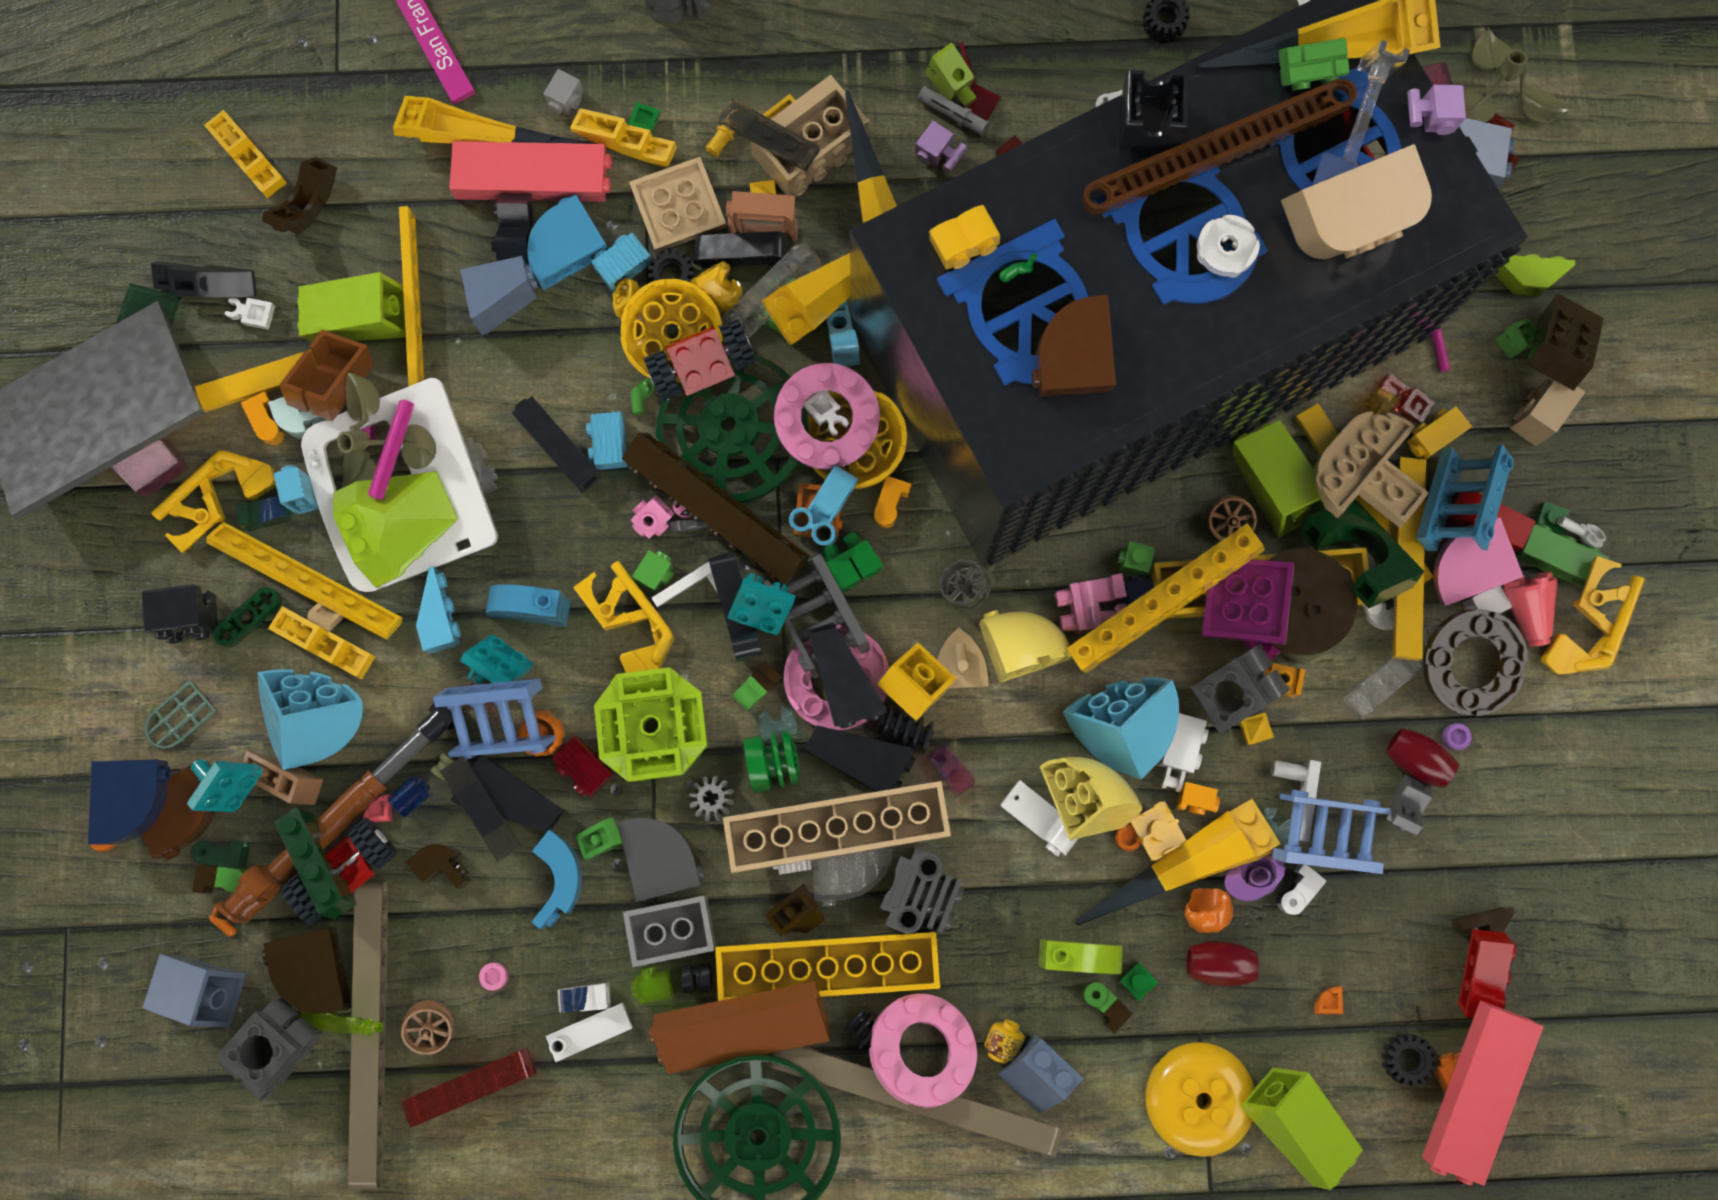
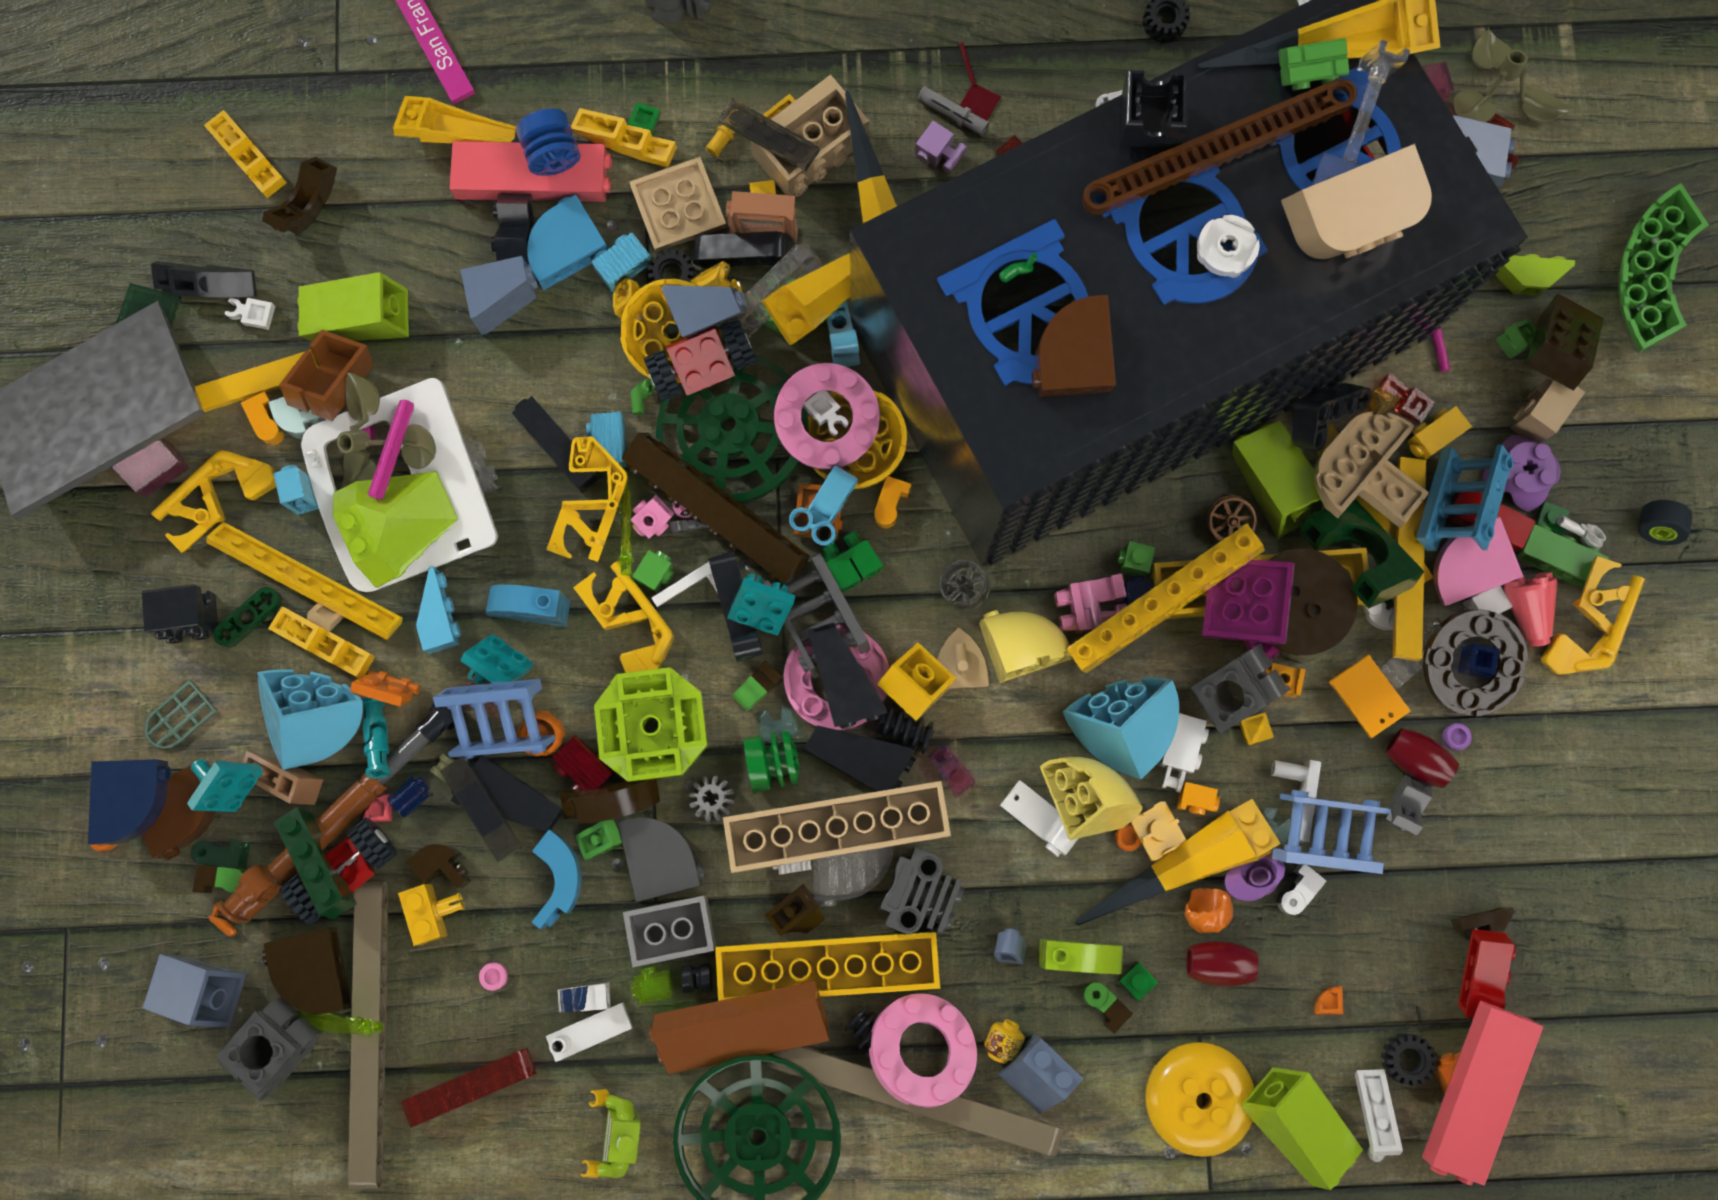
(262, 514): clear green leg -> none
(375, 738): none -> teal piece
(385, 688): none -> orange plate
(411, 296): yellow tile -> none
(425, 913): none -> yellow brick
(427, 1027): medium nougat wheel -> none
(548, 142): none -> blue wheel
(563, 93): light grey brick -> none
(590, 456): none -> yellow piece
(609, 802): none -> dark brown arch
(620, 1137): none -> lime torso
(625, 522): none -> clear neon green sword
(703, 306): none -> sand blue slope
(951, 75): lime torso -> none
(965, 237): yellow brick -> none
(1010, 947): none -> sand blue plate
(1320, 408): none -> black beam
(1369, 696): none -> light orange container
(1378, 1114): none -> white piece
(1441, 108): lavender brick -> none
(1478, 660): none -> clear blue brick
(1531, 488): none -> medium lavender brick
(1651, 265): none -> bright green brick
(1665, 522): none -> black wheel

